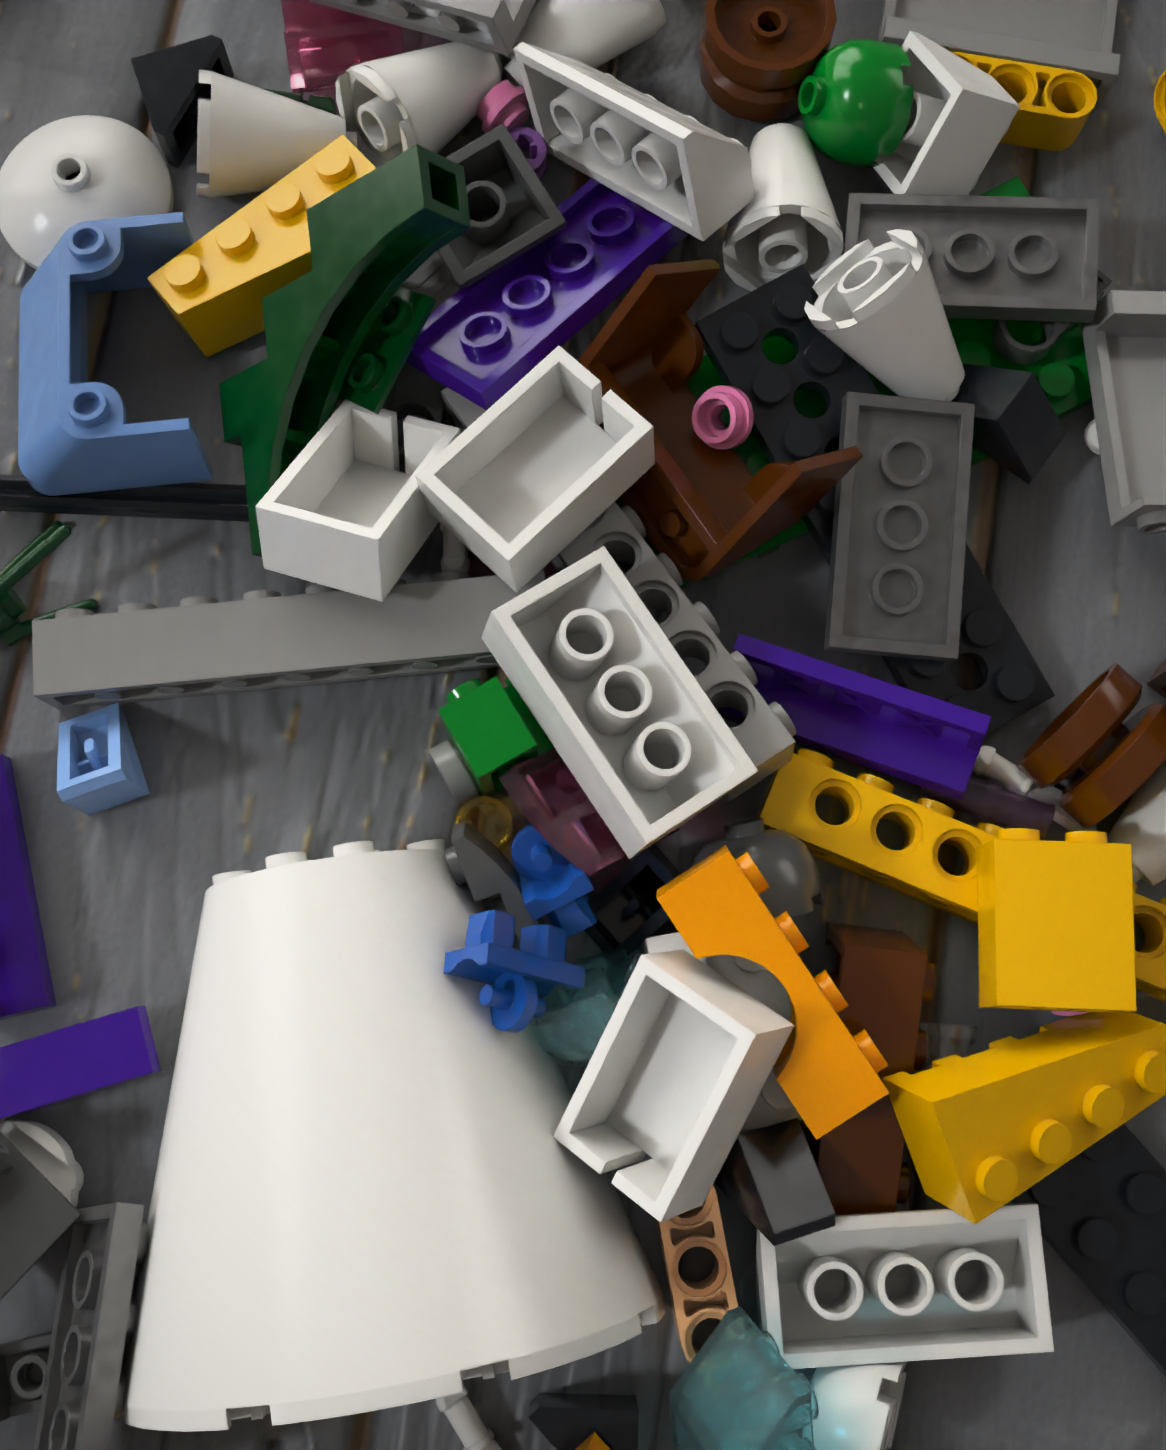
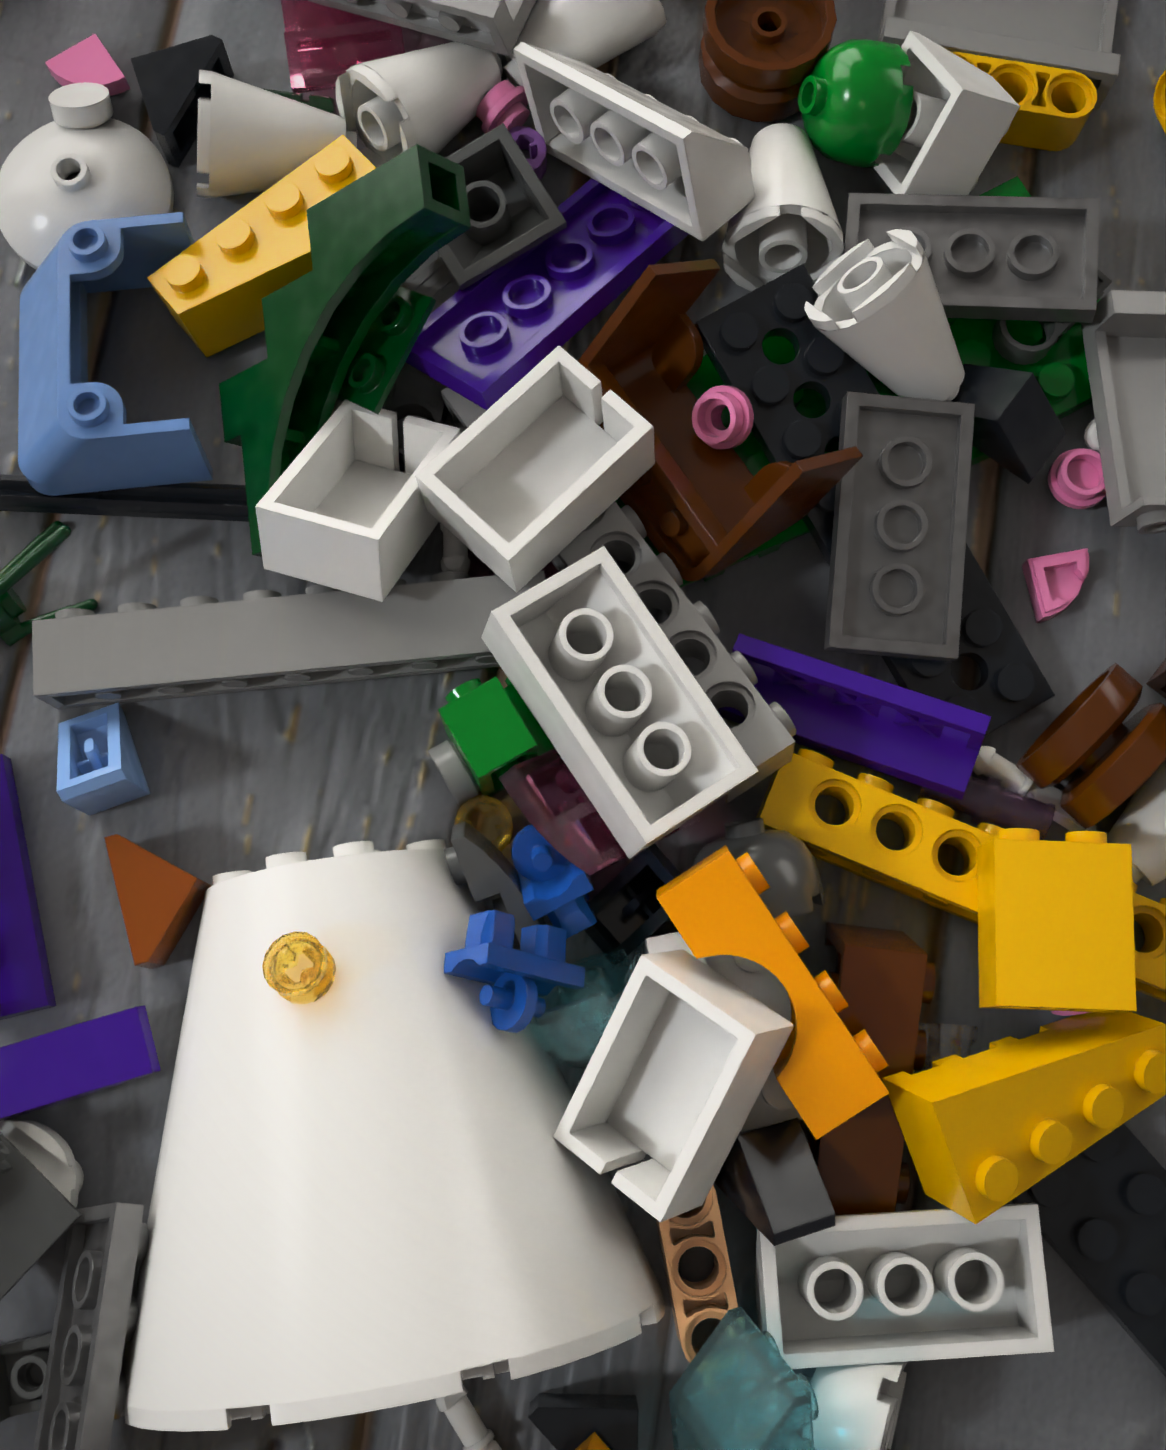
(81, 105): none -> white tile
(88, 63): none -> bright pink tile
(153, 898): none -> dark orange slope
(285, 954): none -> clear yellow bush
(1055, 581): none -> bright pink tile
(1077, 478): none -> bright pink plate

